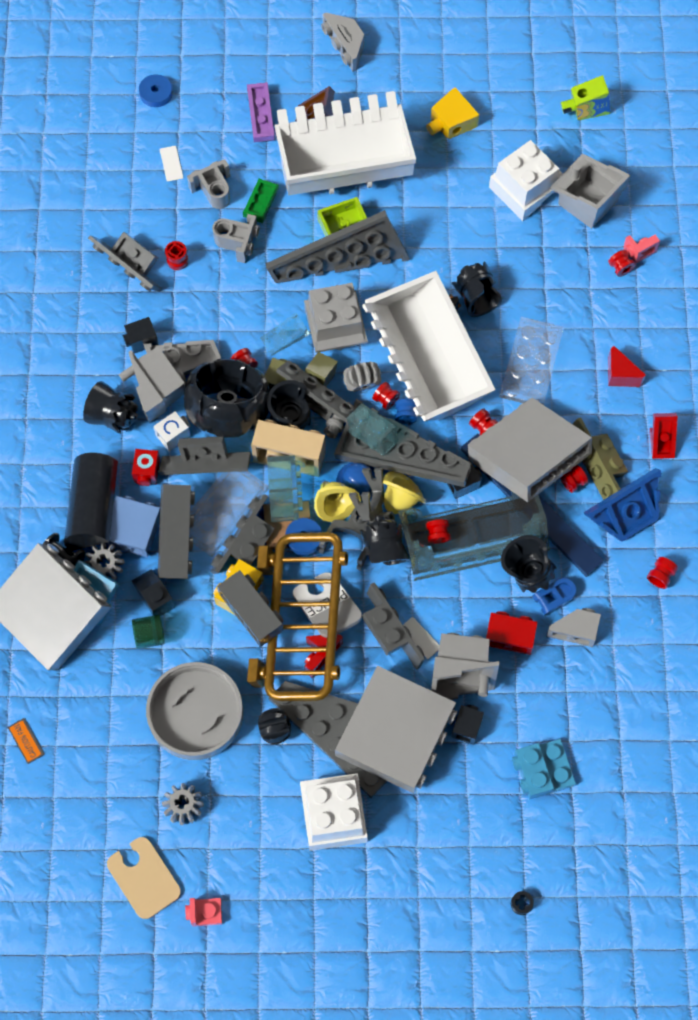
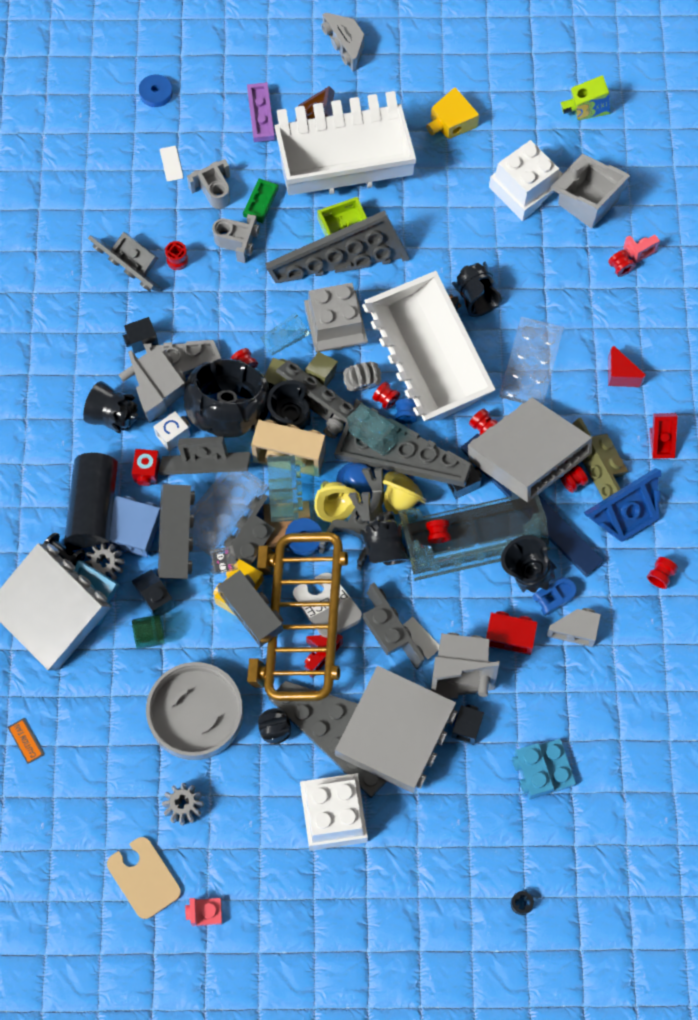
(224, 560): none -> clear tile

